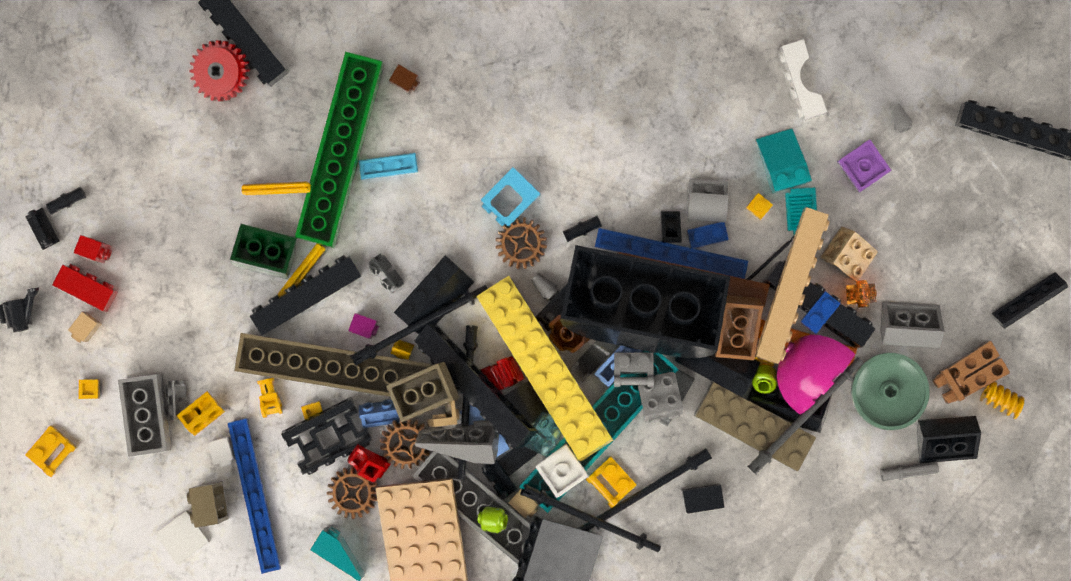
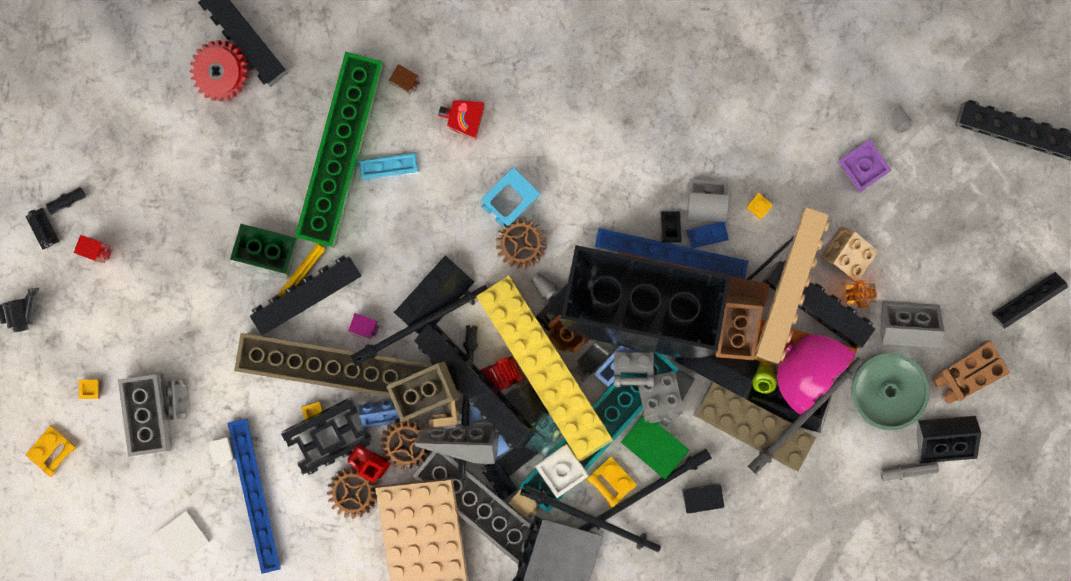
(84, 327): tan brick -> none
(85, 287): red brick -> none
(200, 413): yellow brick -> none
(207, 504): dark tan brick -> none
(269, 398): yellow connector -> none
(276, 188): yellow axle -> none
(335, 550): teal slope -> none
(379, 267): dark grey hinge -> none
(402, 349): yellow plate -> none
(463, 117): none -> red torso
(492, 519): lime head -> none
(582, 228): black pin -> none
(655, 447): none -> green tile
(783, 161): teal slope -> none
(796, 202): teal window -> none
(808, 103): white arch -> none
(820, 312): blue plate -> none
(1004, 398): yellow piece -> none

